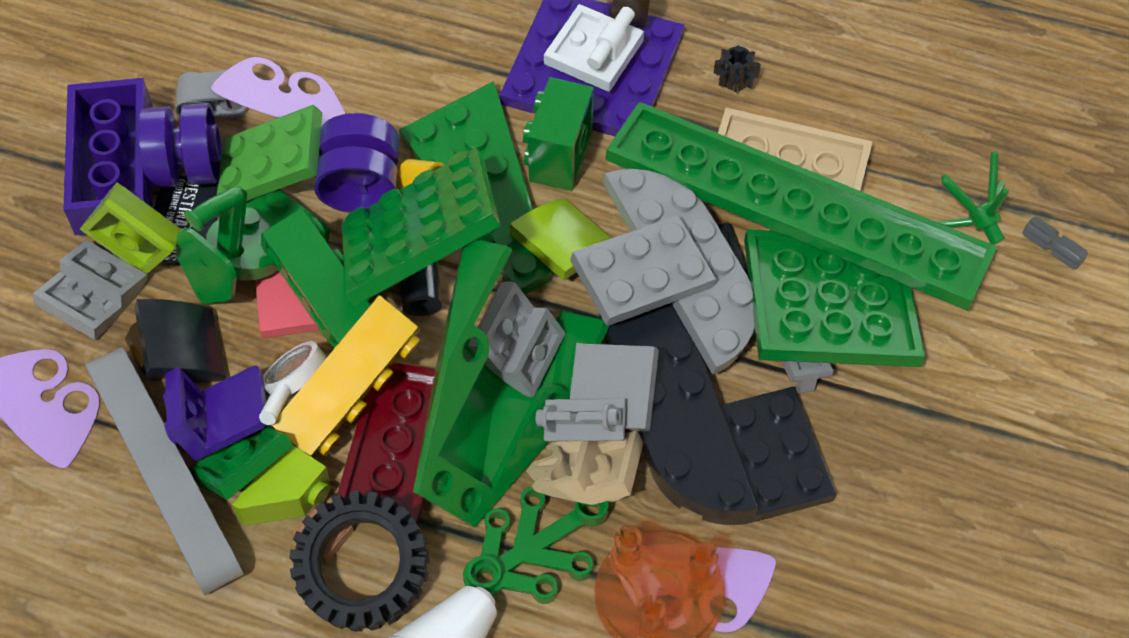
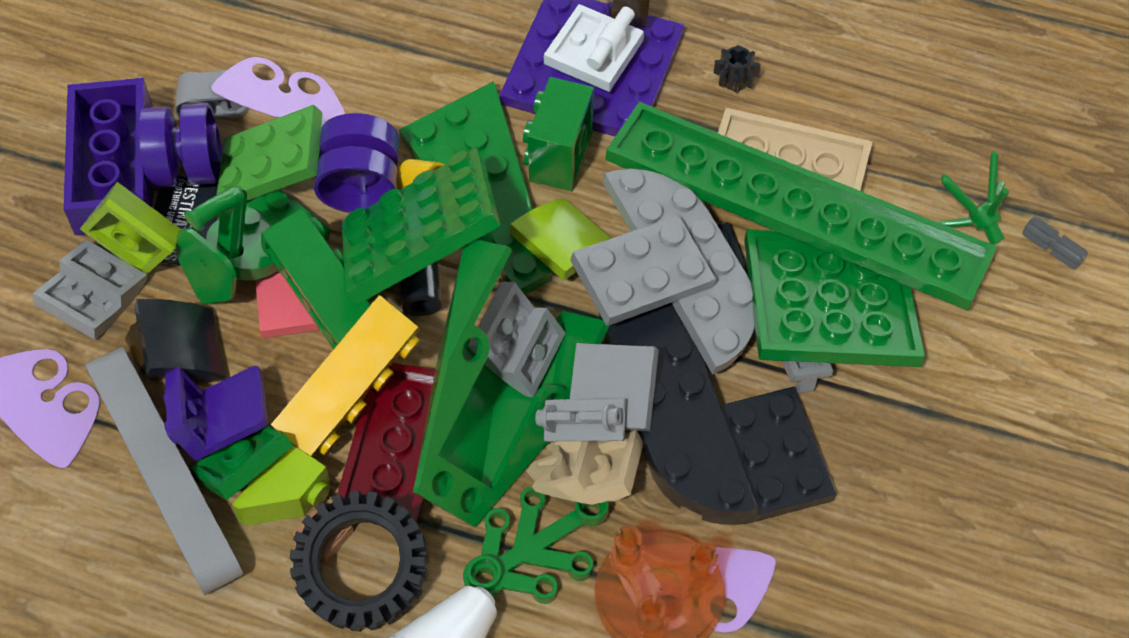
(288, 376): white piece -> none

